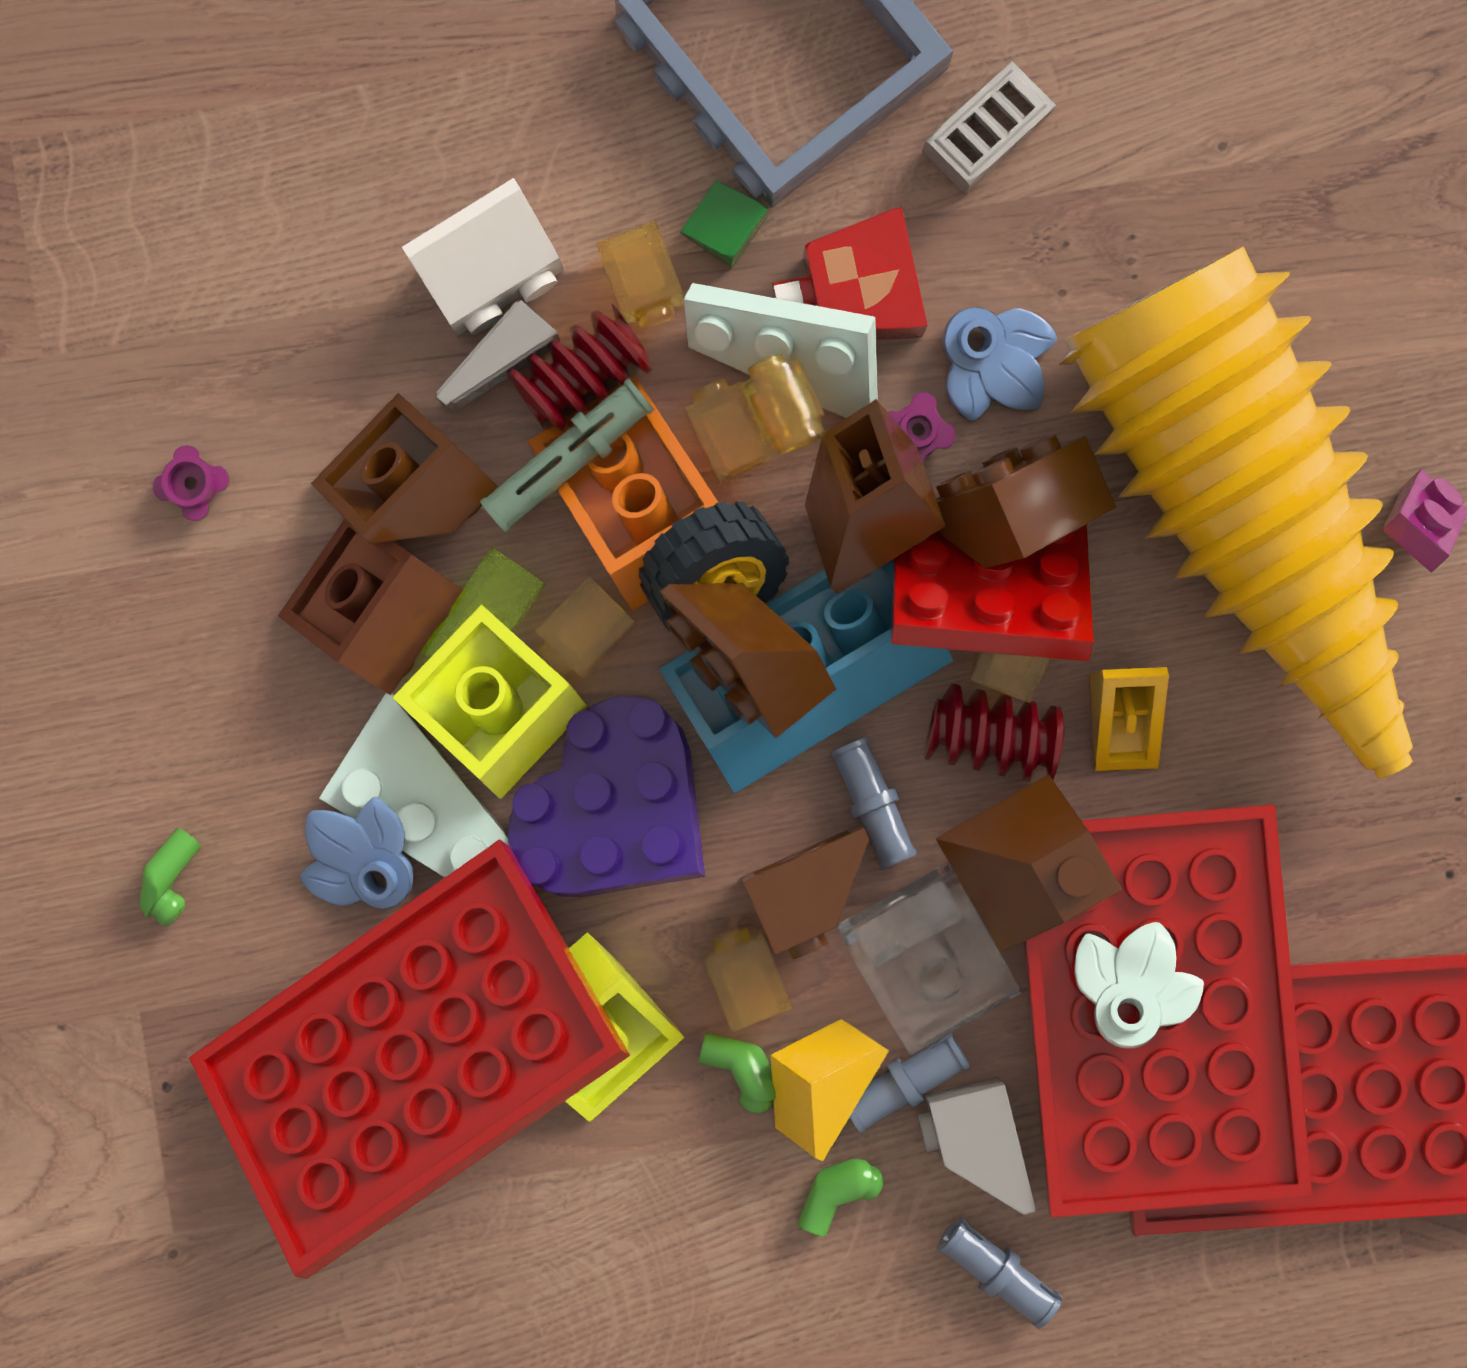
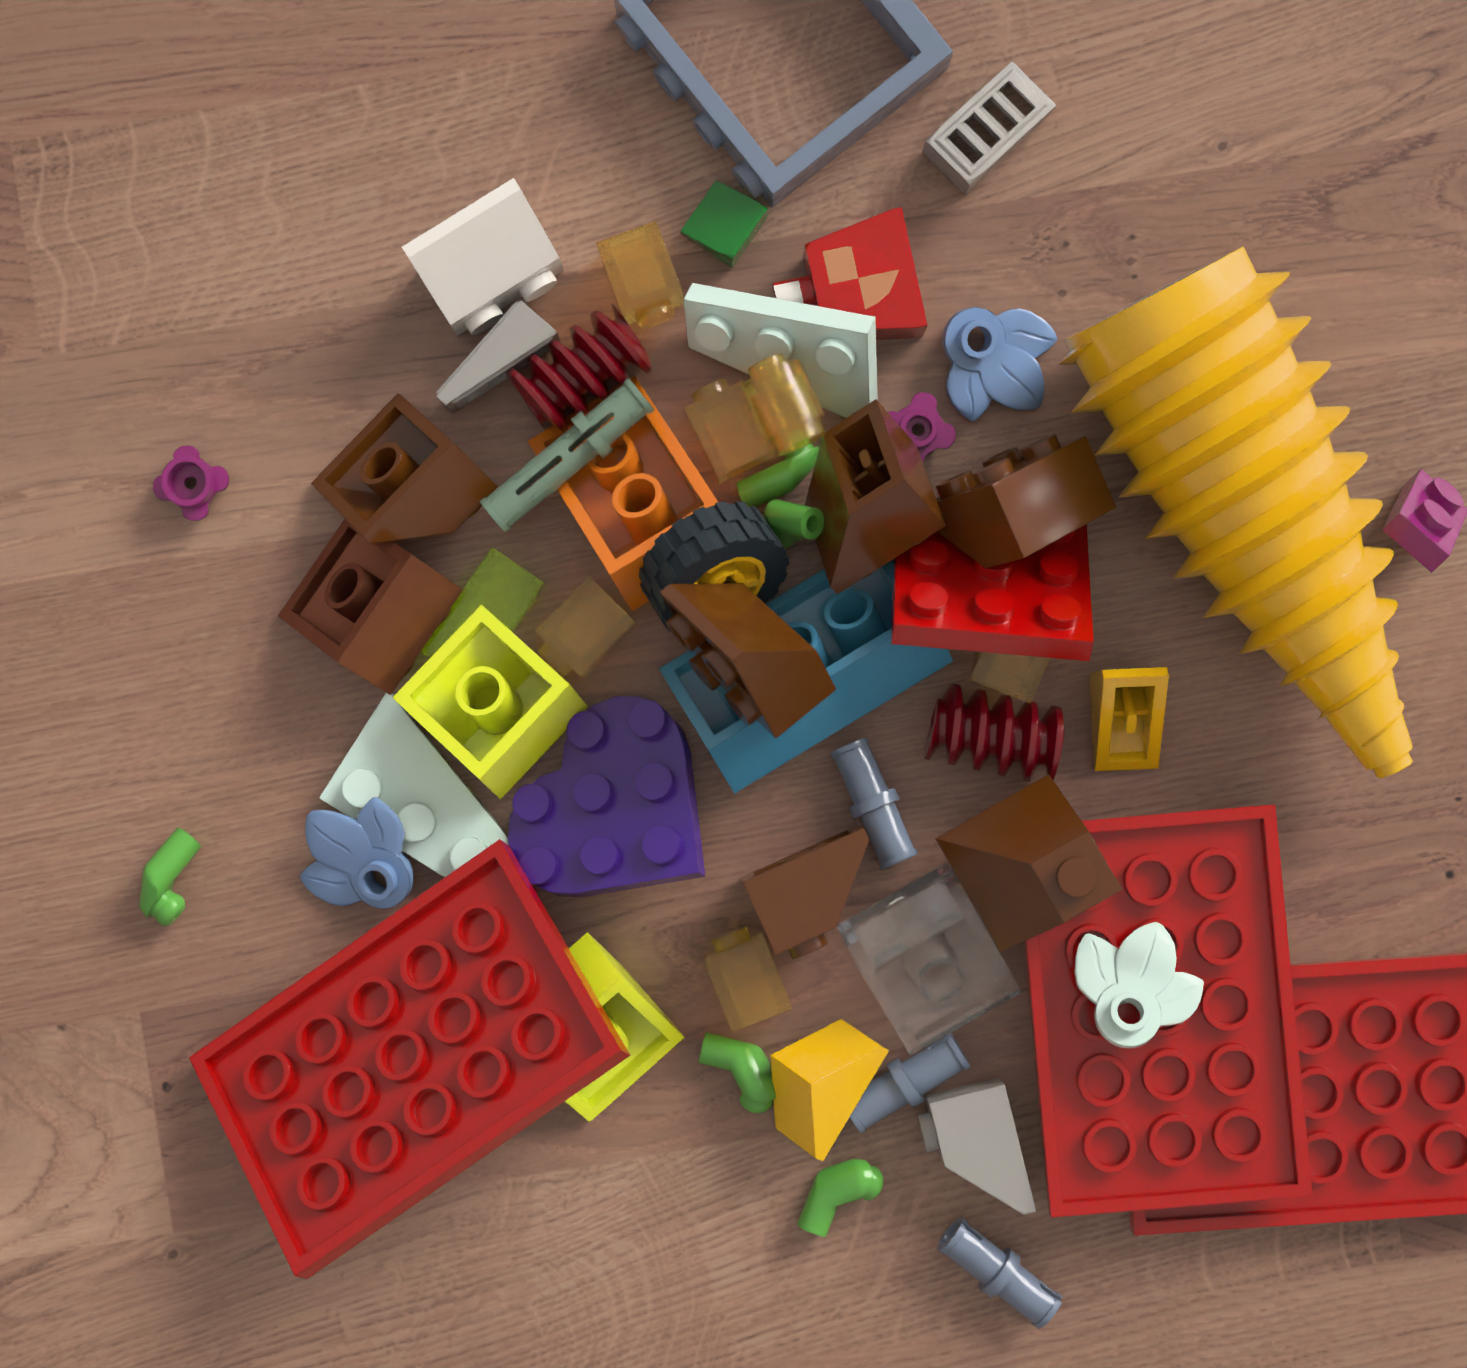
(778, 478): none -> bright green arm
(793, 521): none -> bright green arm

